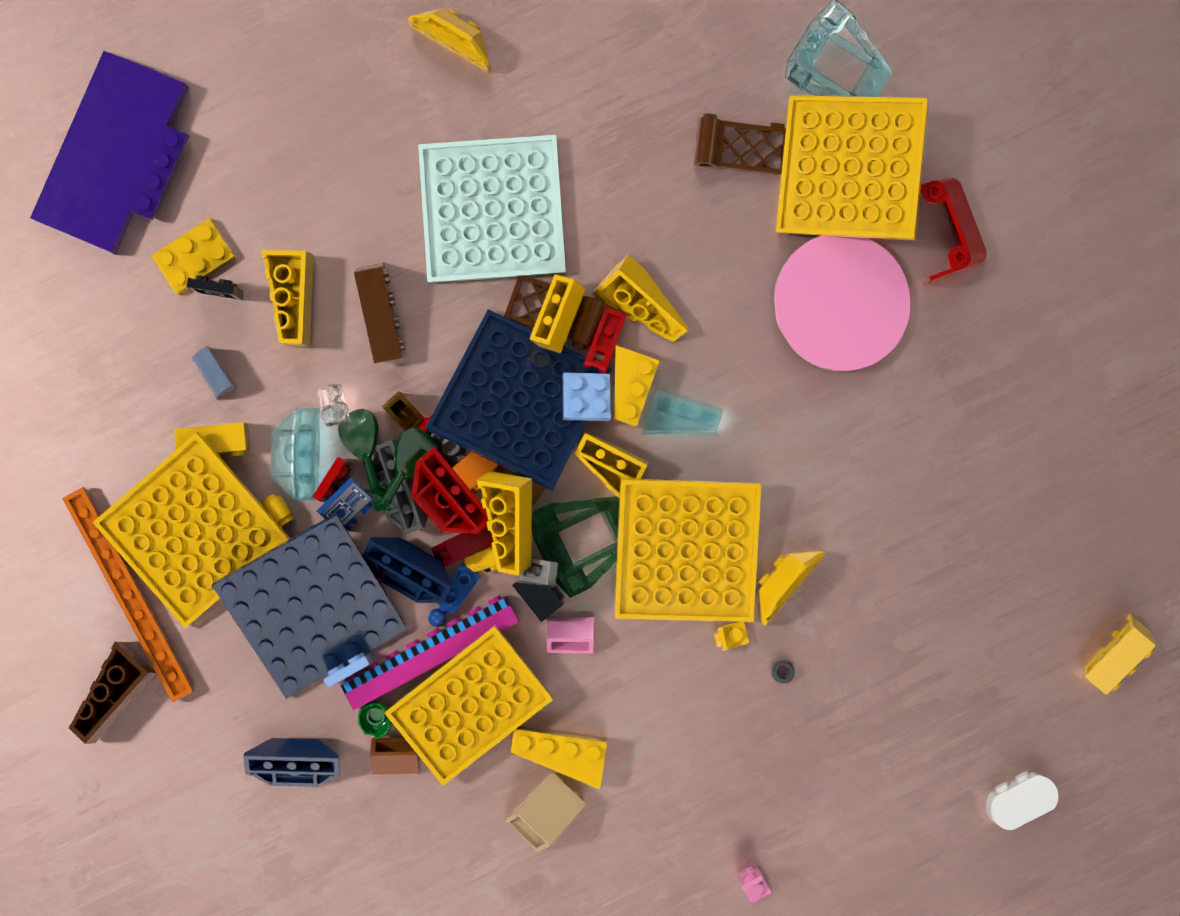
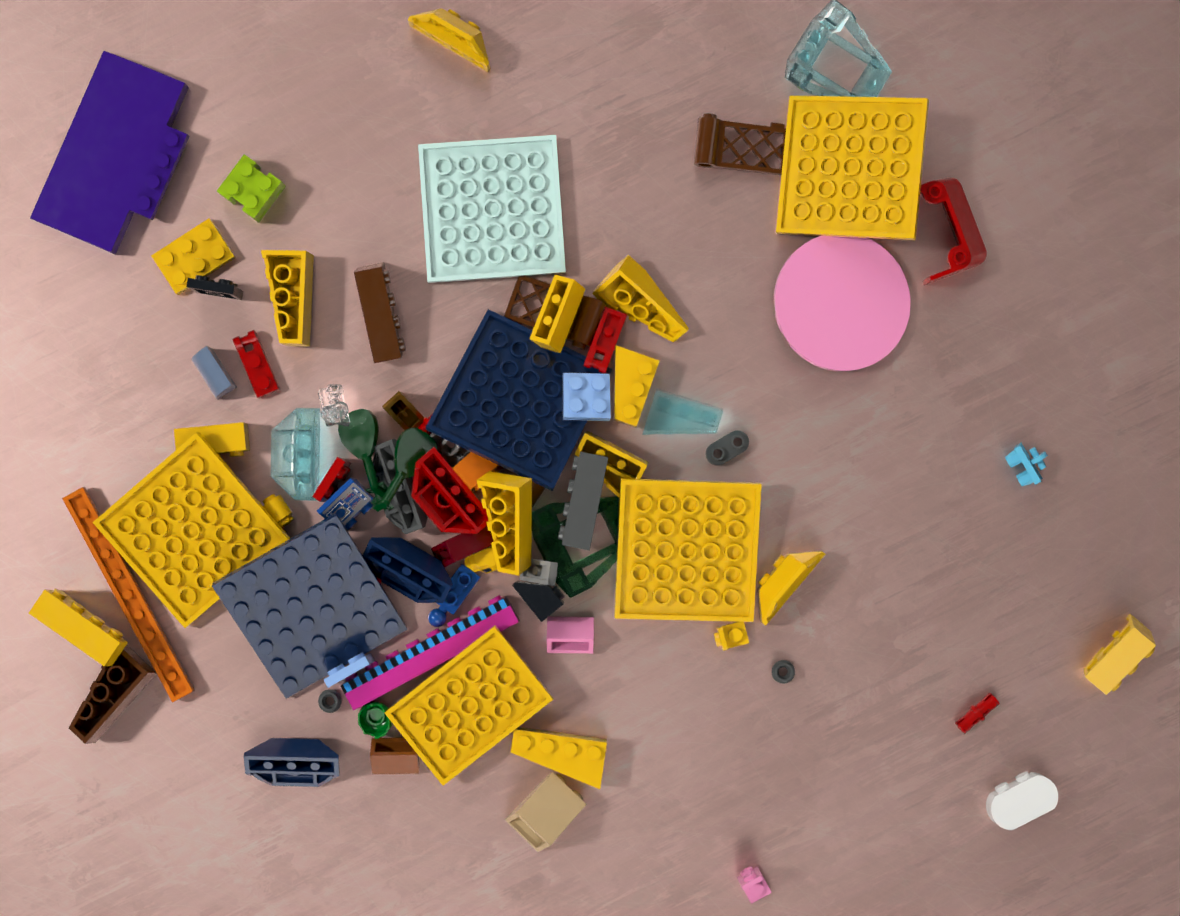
(78, 626): none -> yellow wedge
(251, 188): none -> lime piece
(256, 365): none -> red plate
(326, 707): none -> dark grey plate
(584, 500): none -> dark grey wedge
(727, 448): none -> dark grey plate
(977, 713): none -> red pin
(1031, 473): none -> medium azure hips

